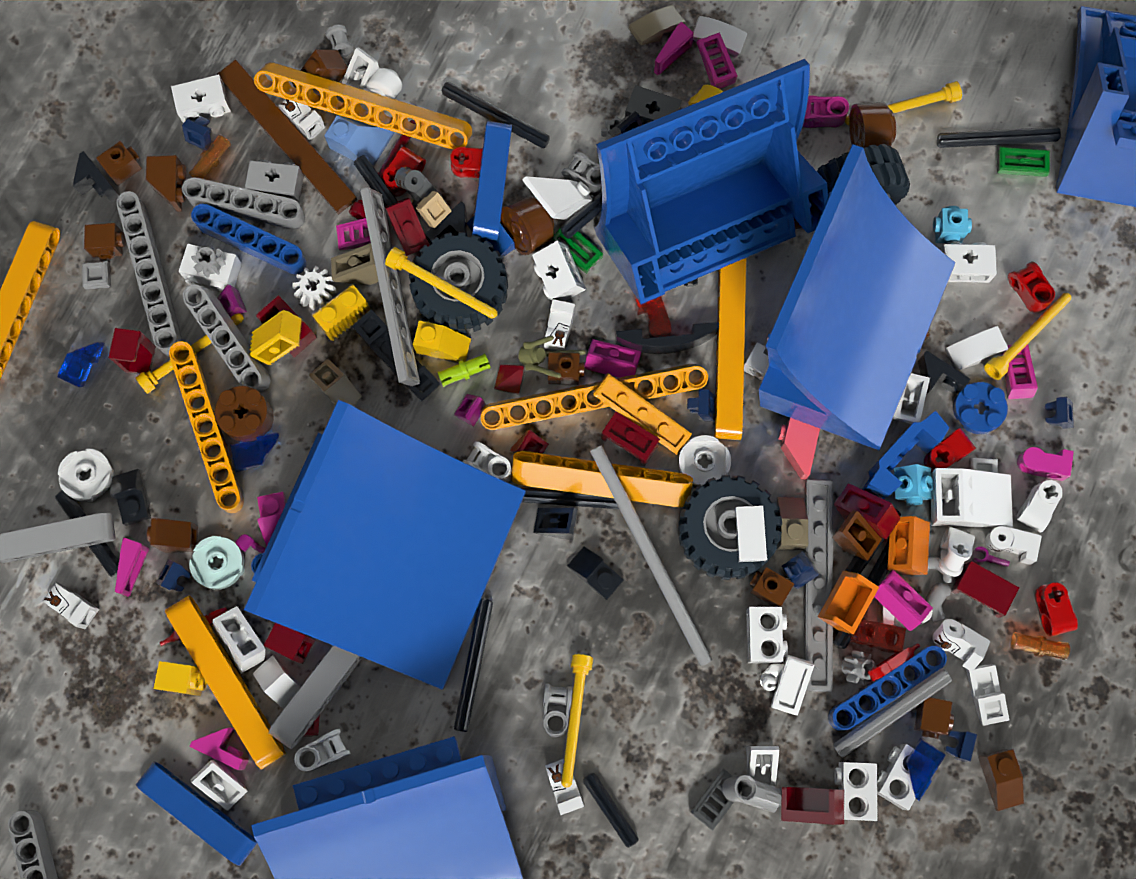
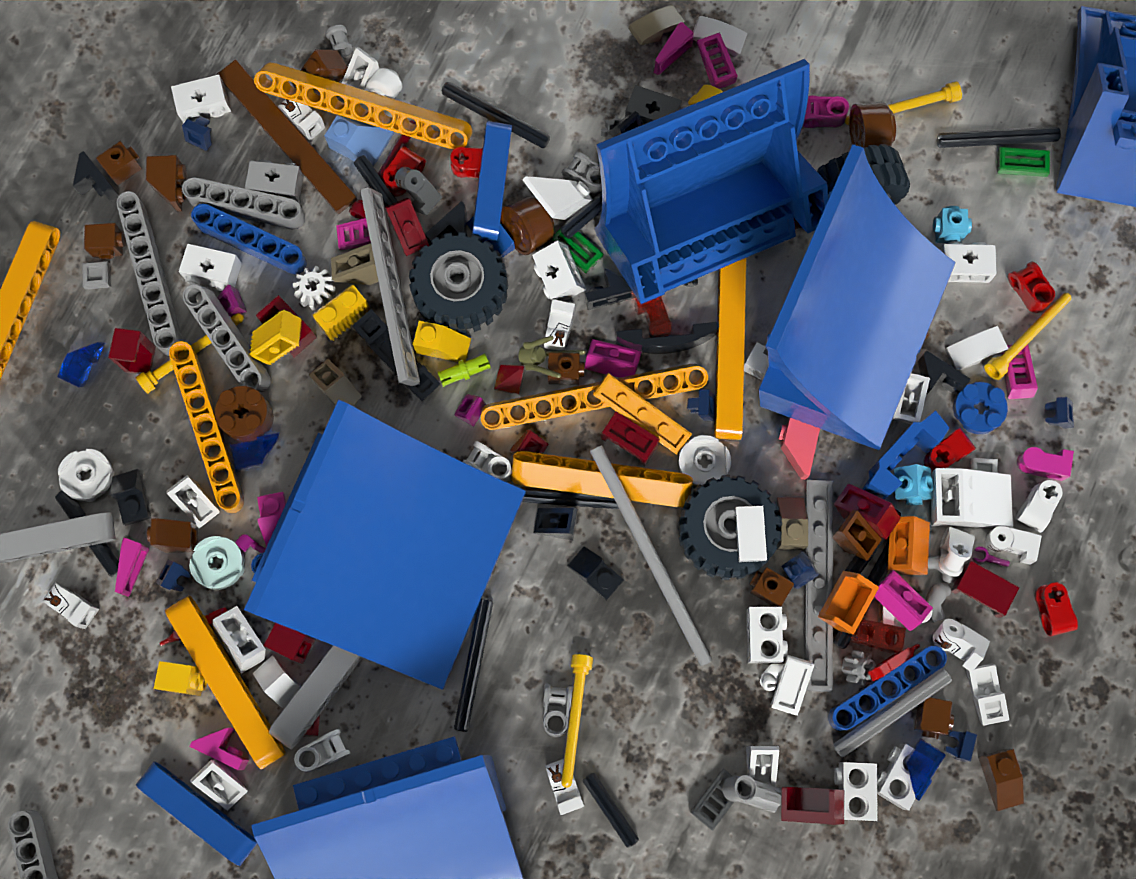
(193, 501): none -> white slope
(208, 253): light grey gear -> none
(210, 157): clear orange pin -> none
(397, 260): yellow piece -> none
(433, 209): tan tile -> none
(616, 291): none -> black slope
(1040, 646): clear orange pin -> none

